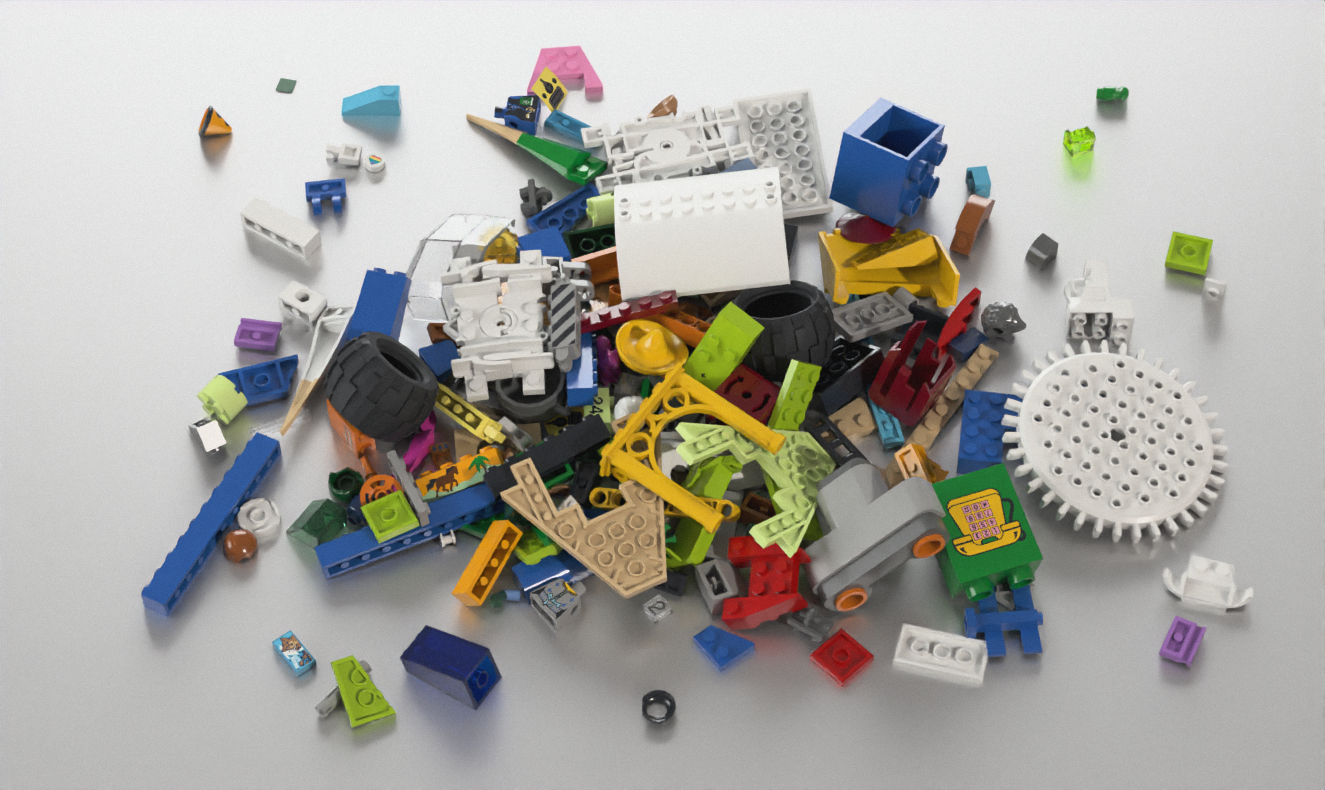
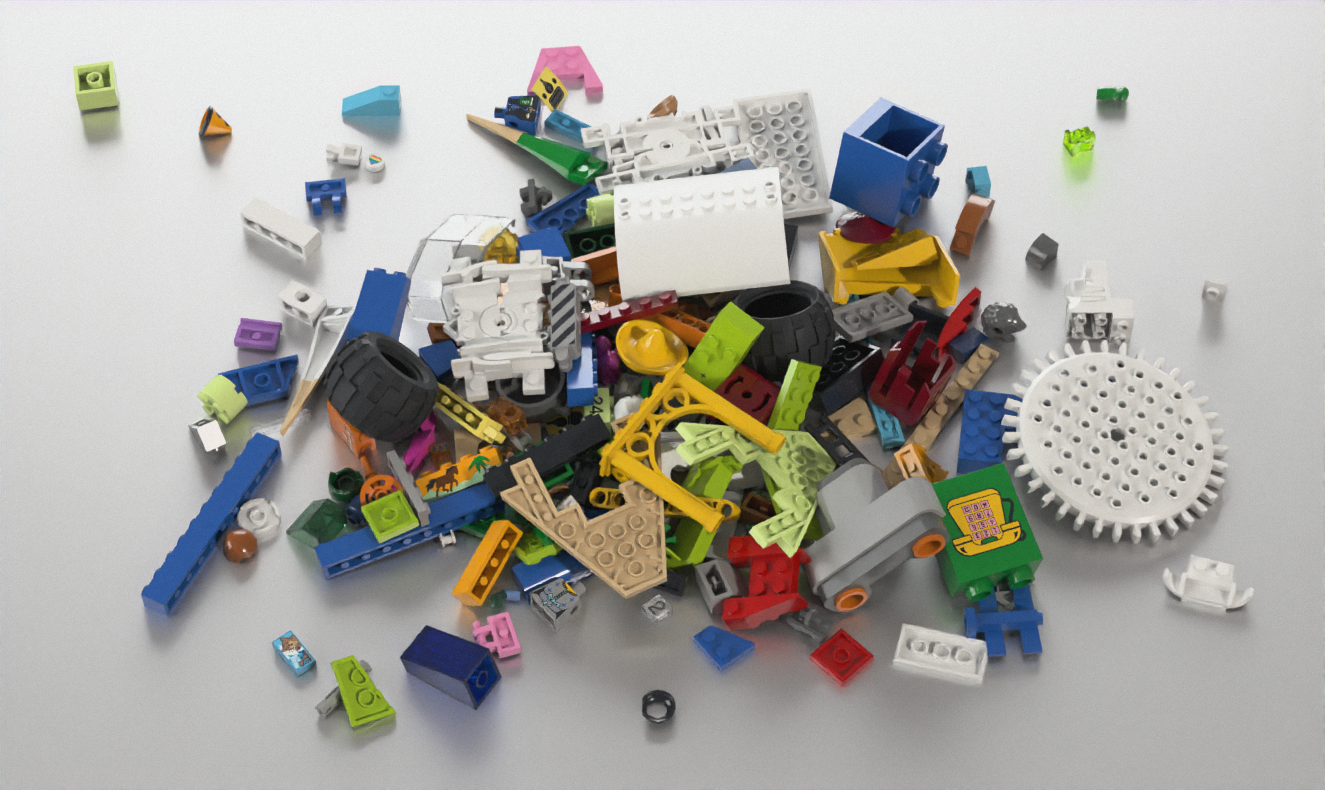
(96, 85): none -> yellowish green brick
(286, 85): sand green sticker -> none
(502, 632): none -> bright pink plate
(507, 415): none -> clear orange leg
(1182, 641): medium lavender plate -> none
(1188, 253): lime plate -> none

